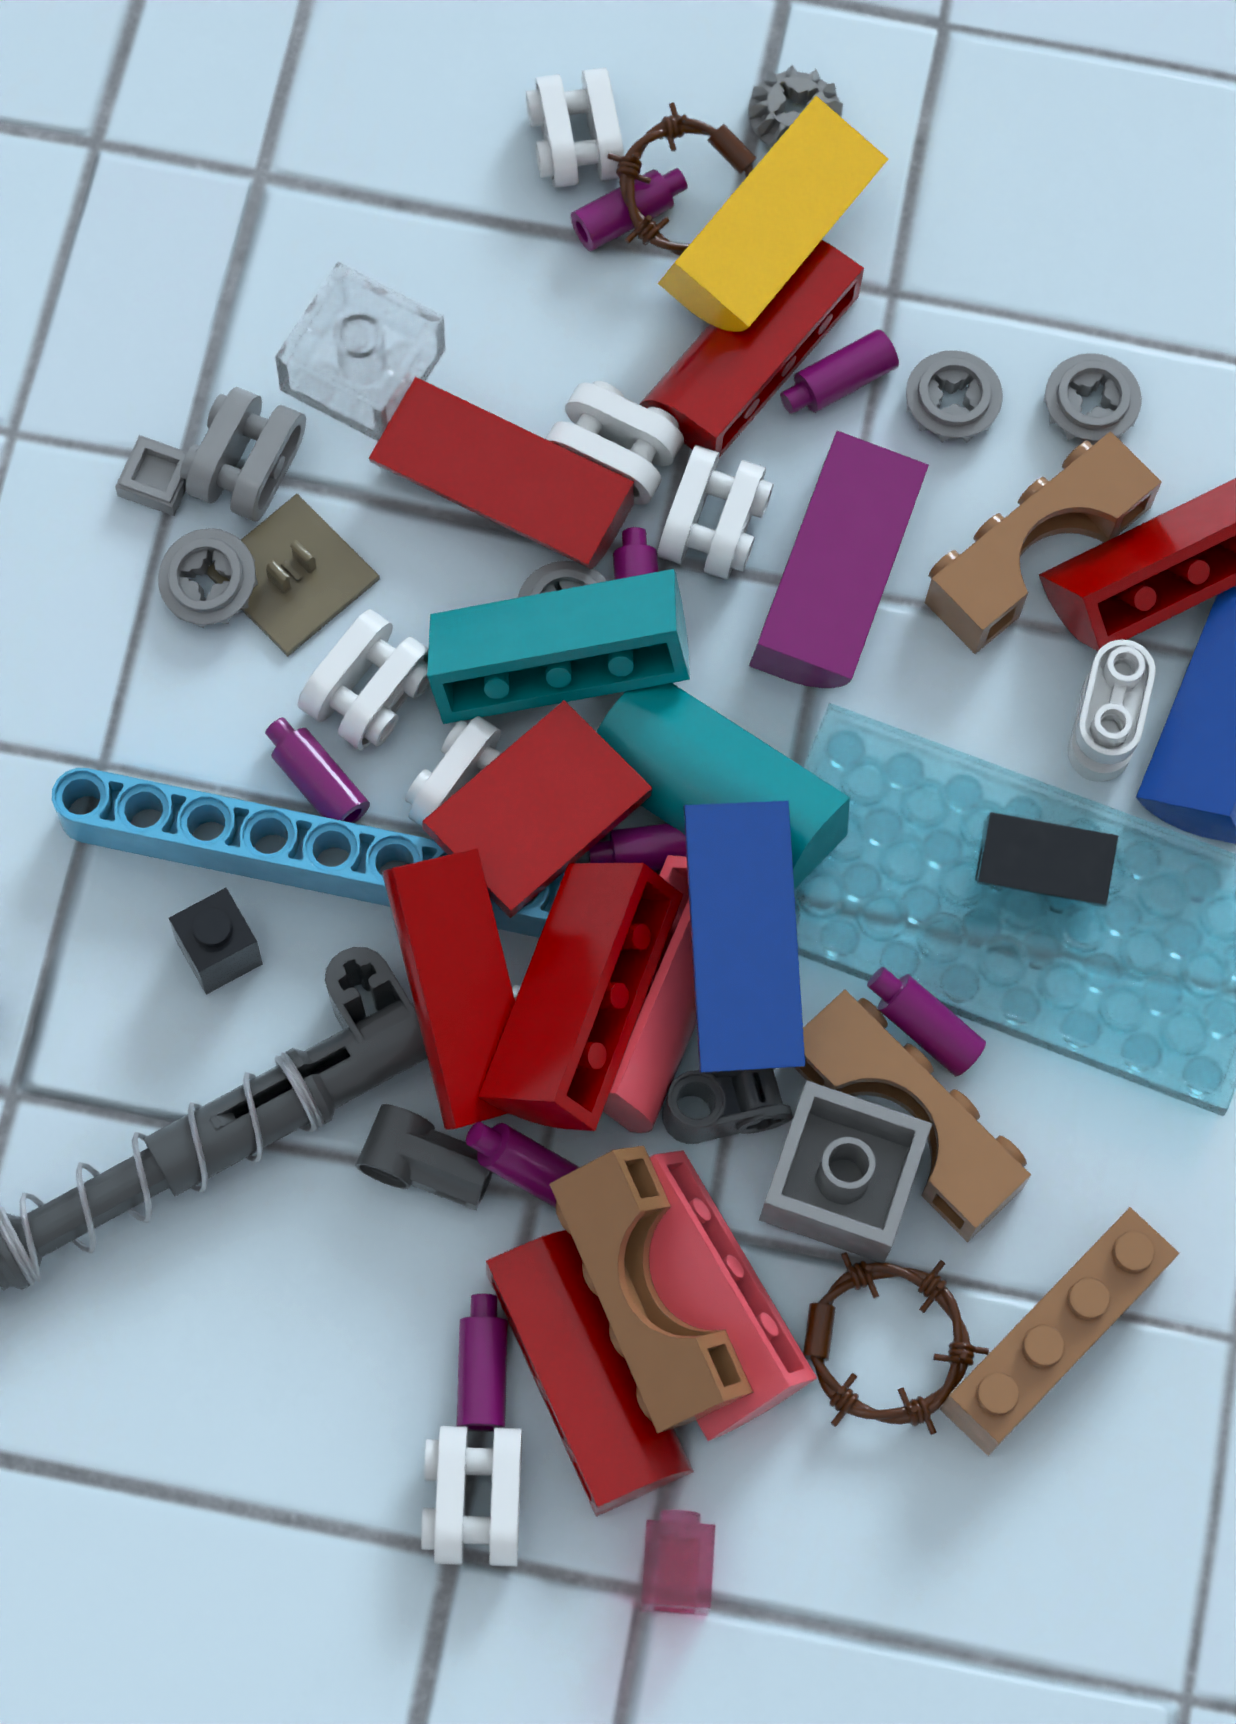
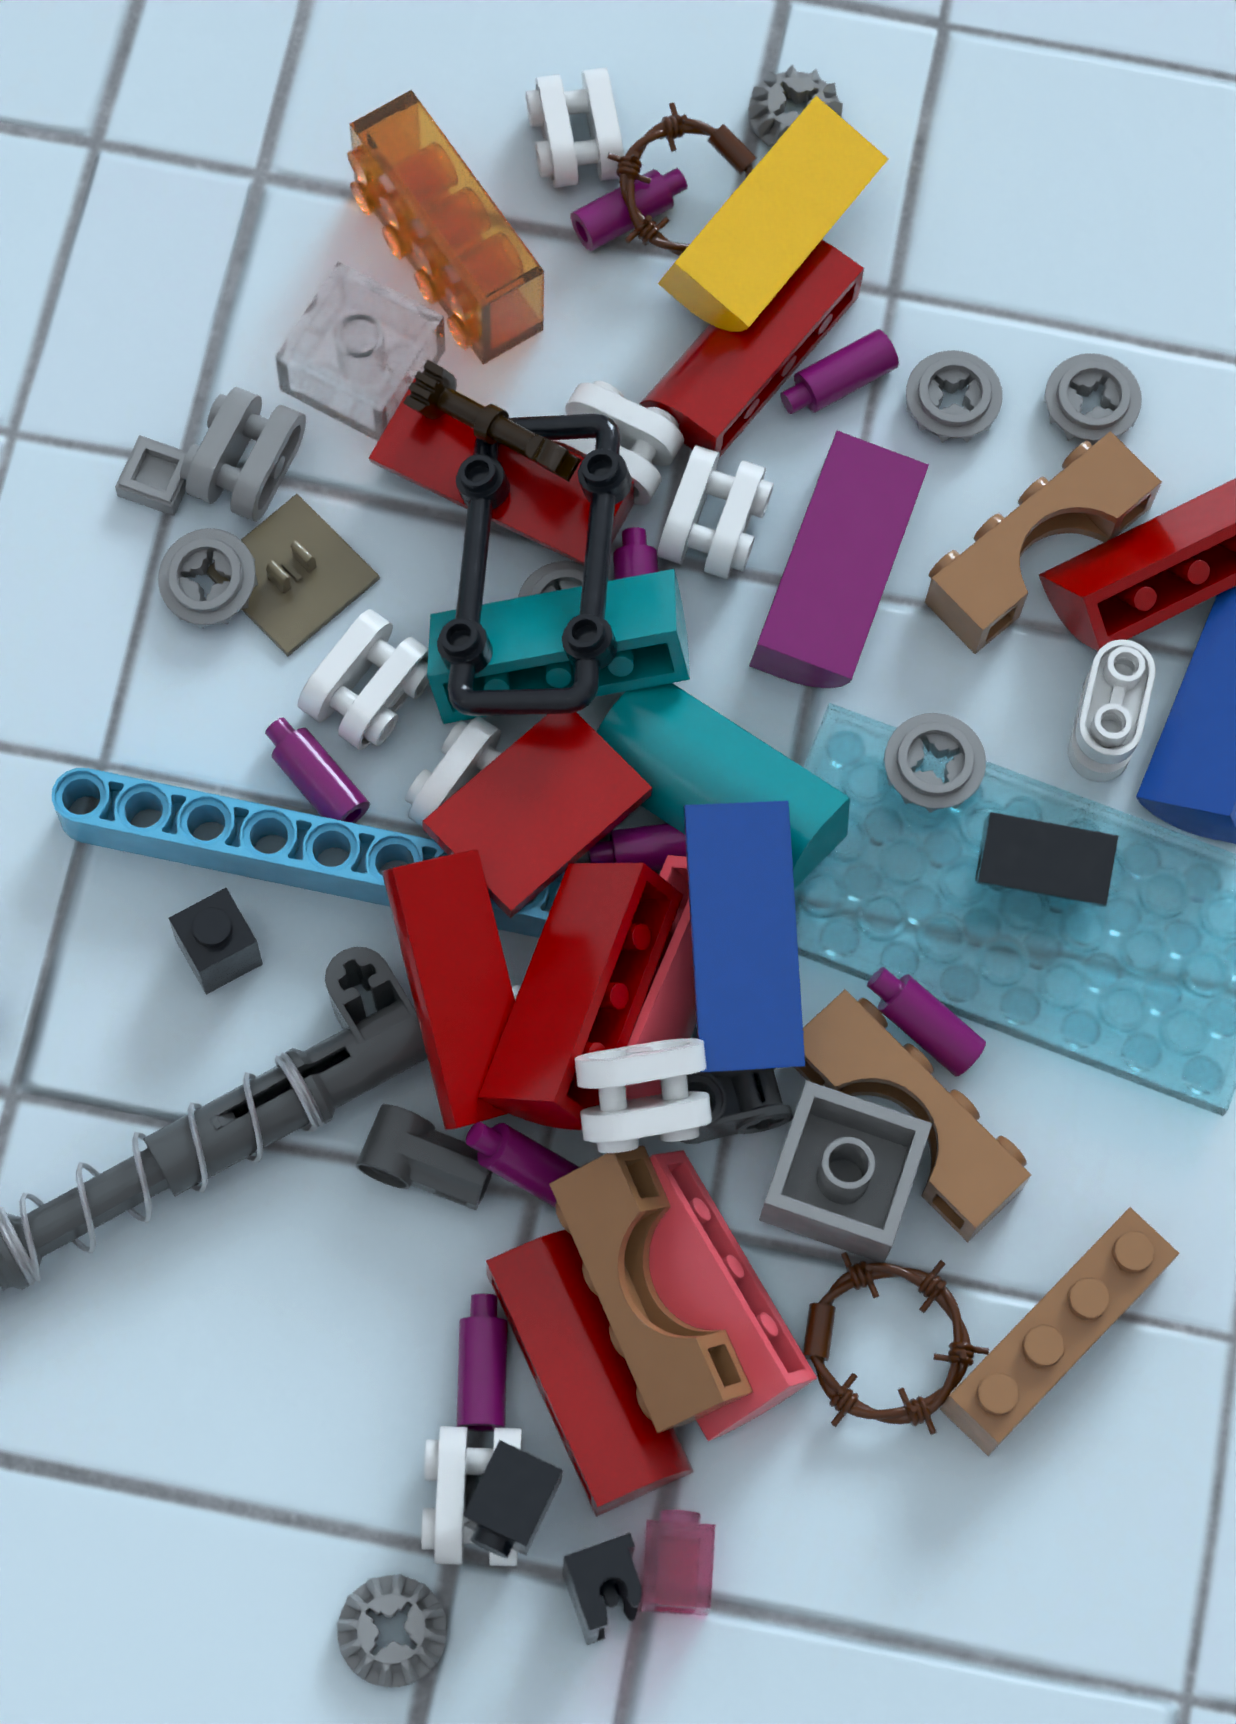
(396, 1663): none -> light grey gear
(436, 394): none -> dark brown piece
(446, 228): none -> clear orange brick
(511, 1500): none -> black brick
(587, 636): none -> black bar
(604, 1572): none -> black hinge
(671, 1115): none -> white brick
(943, 737): none -> light grey gear

